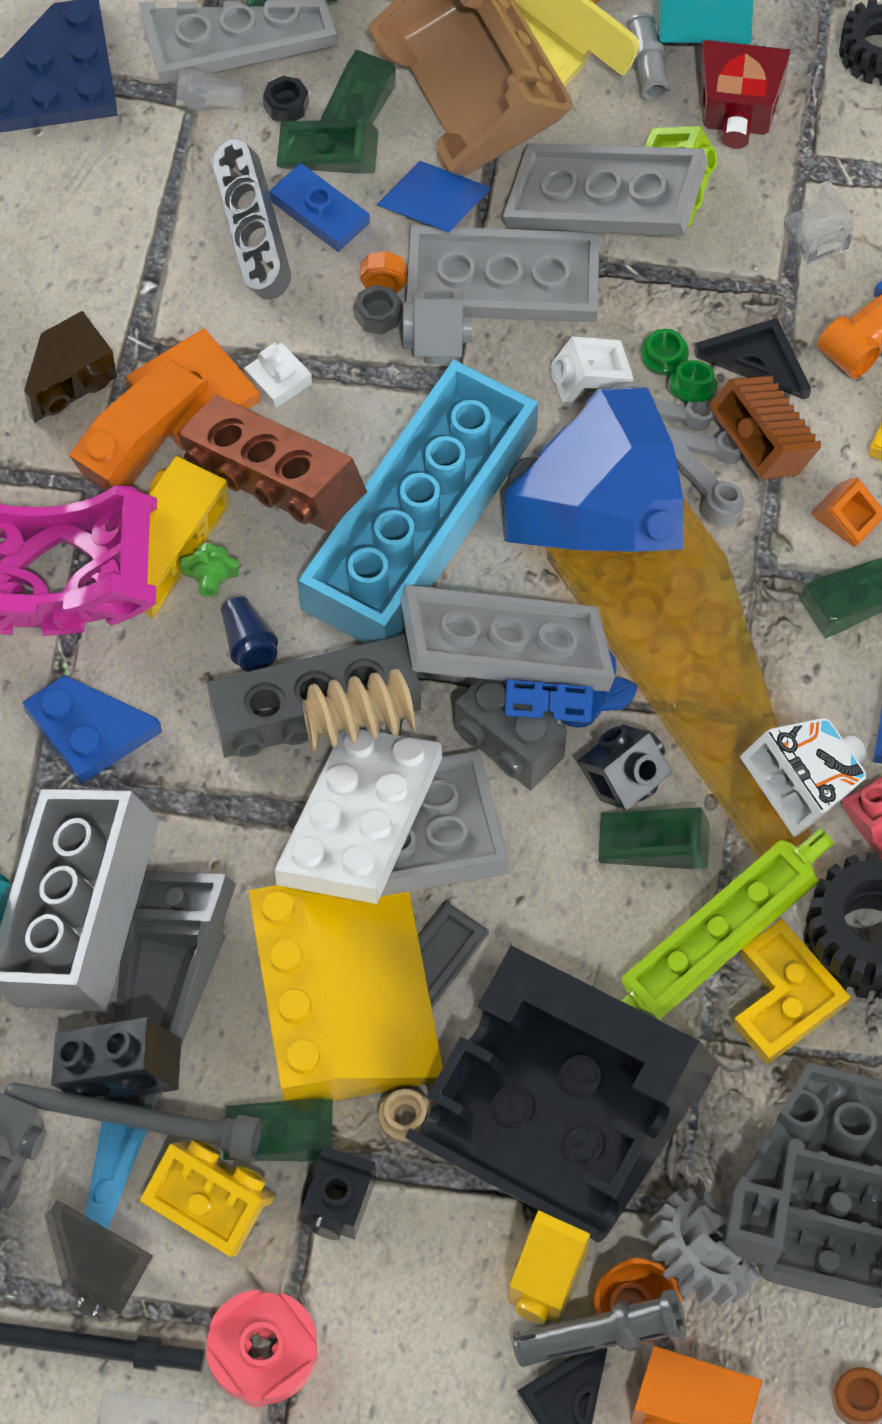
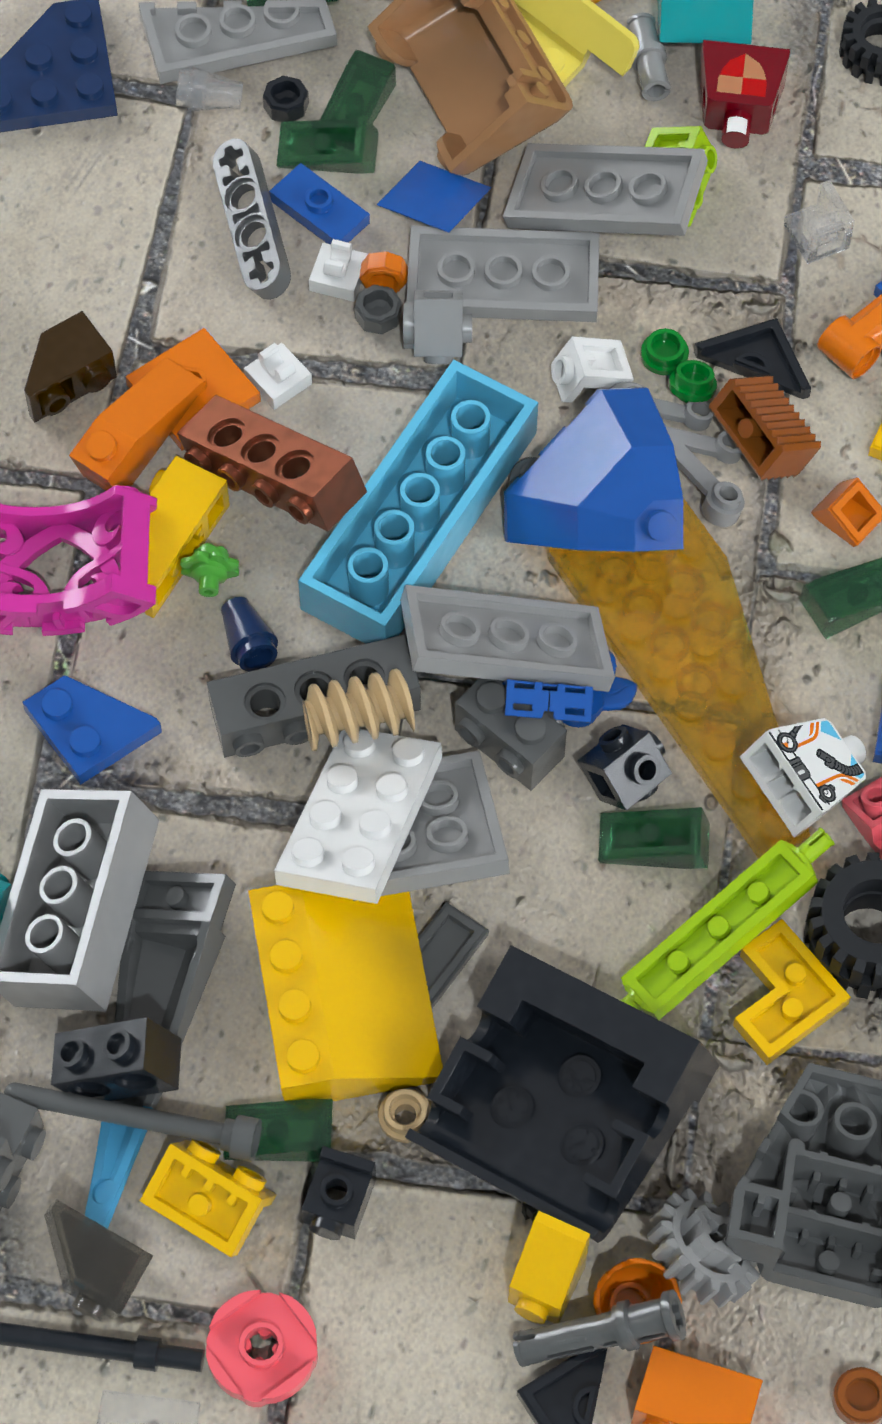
(337, 271): none -> white tile

